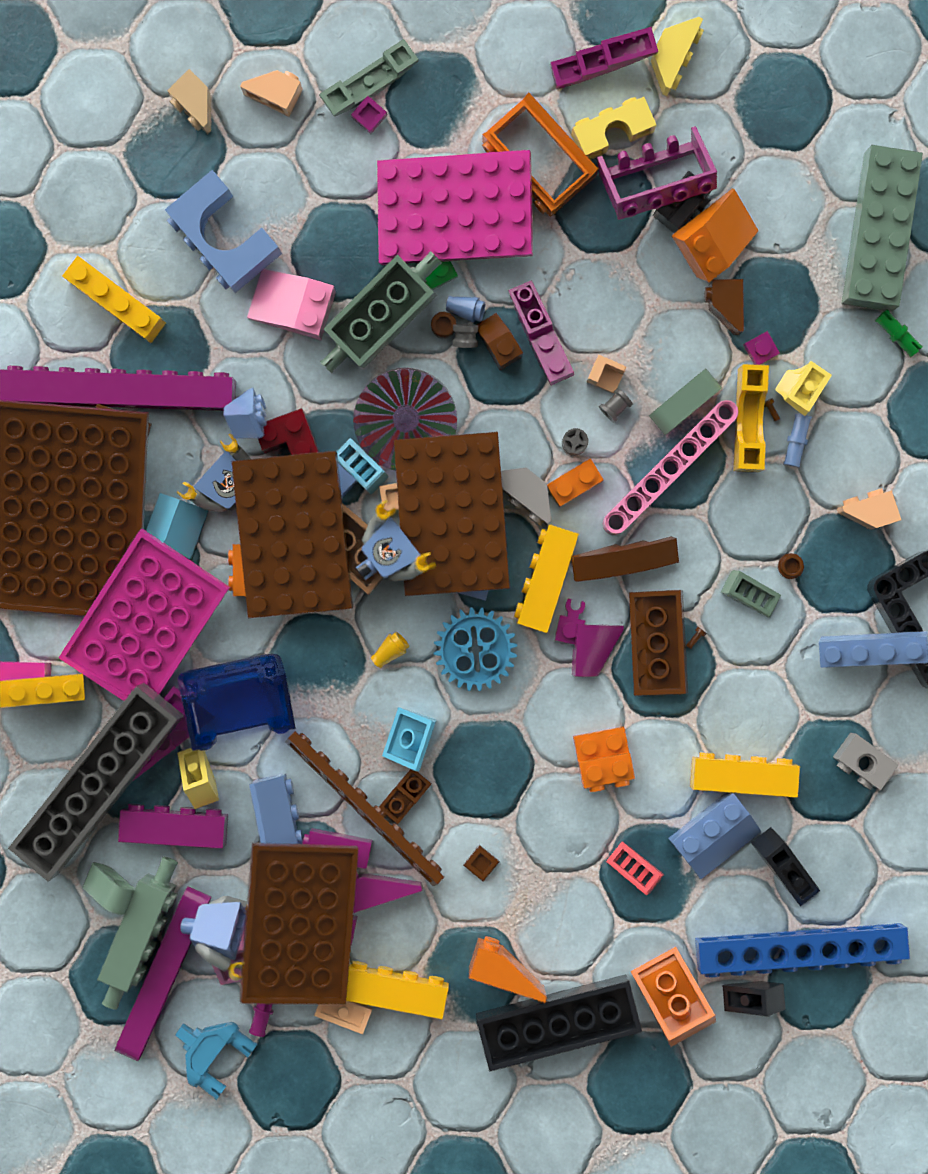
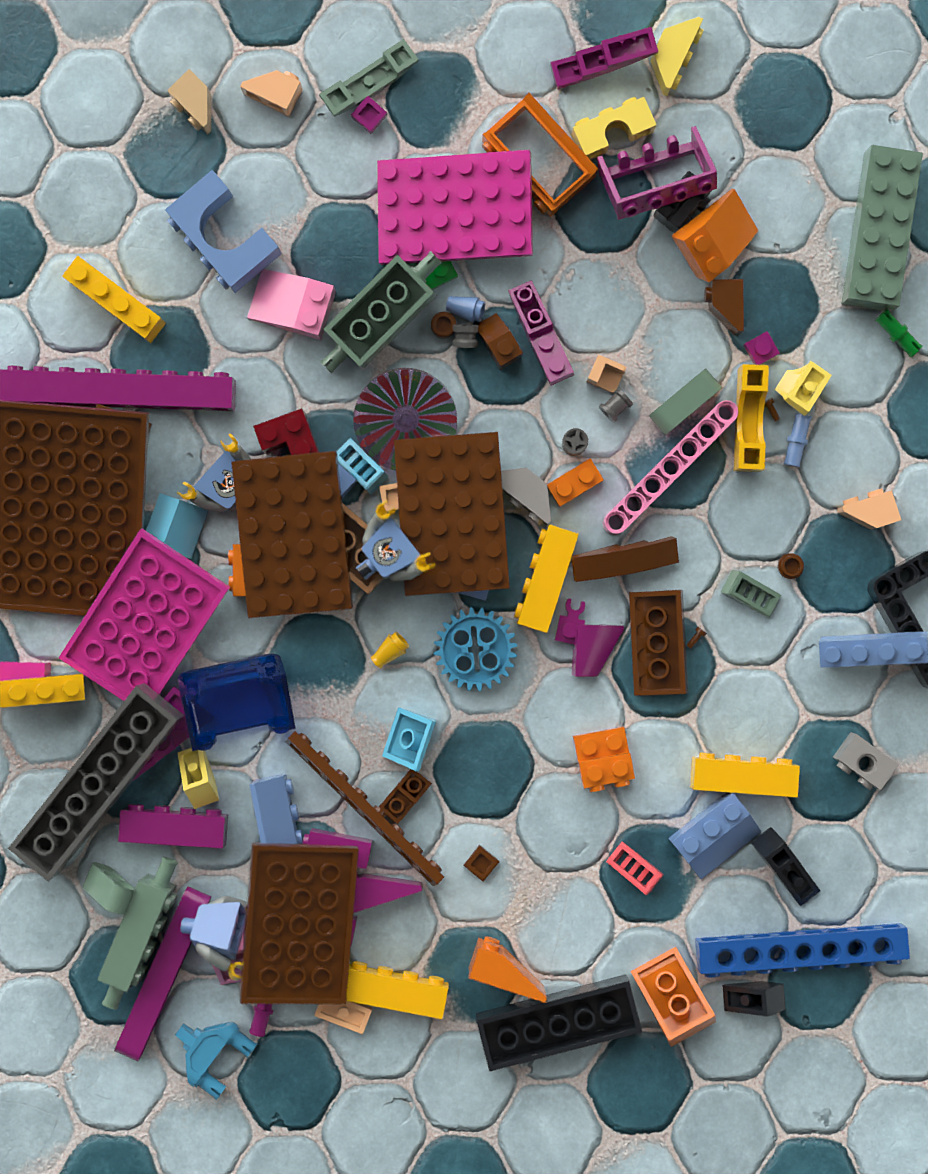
(246, 415): medium blue slope -> none

